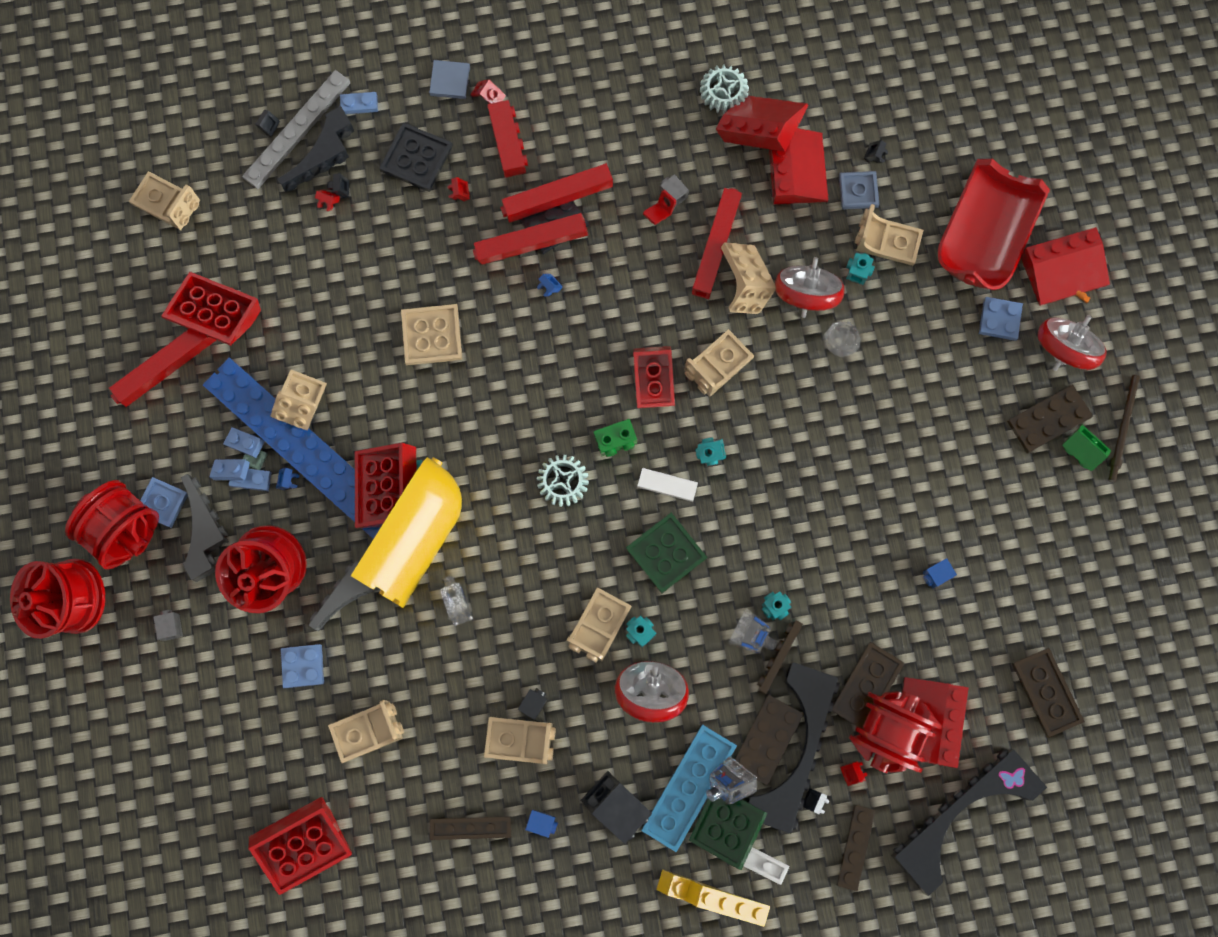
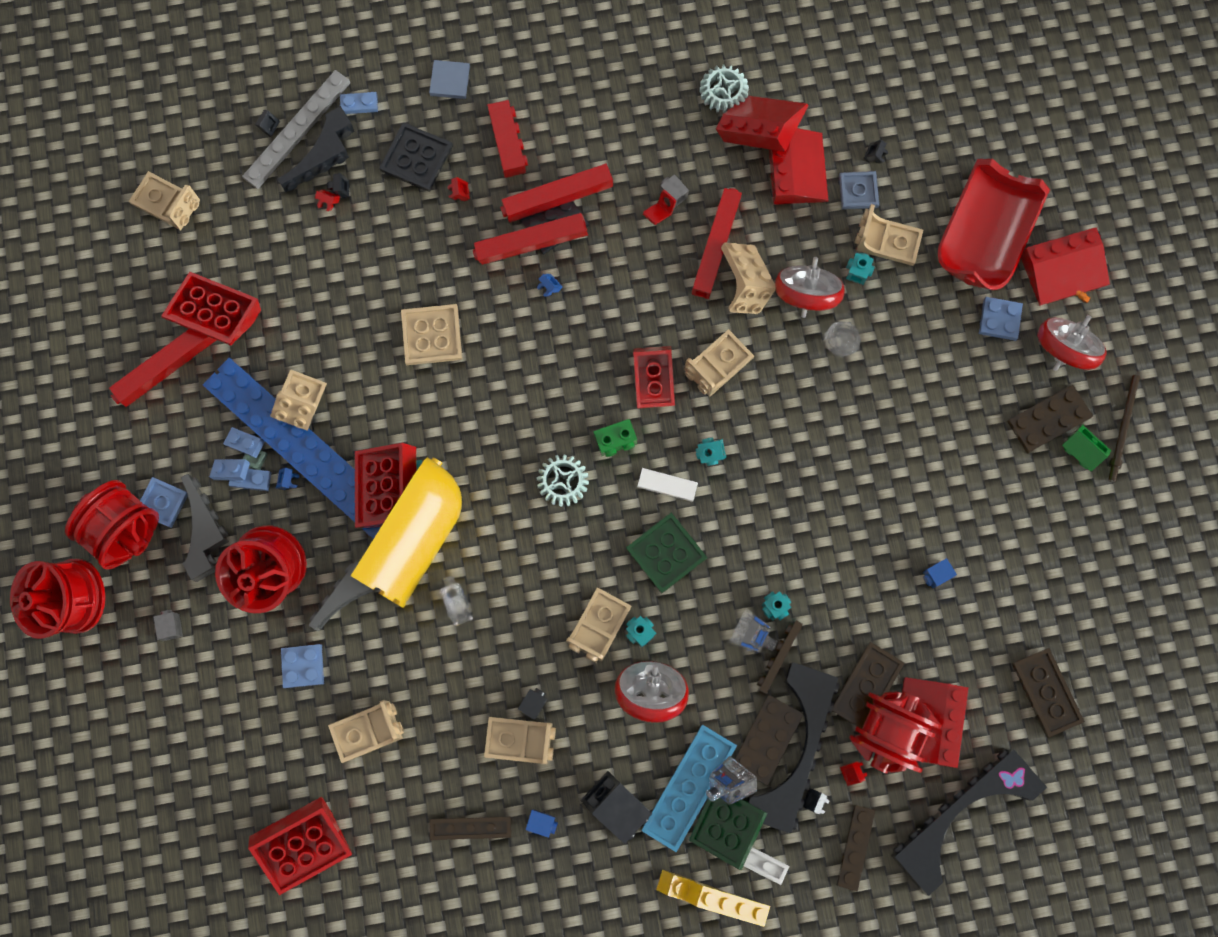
(488, 92): bracket -> none

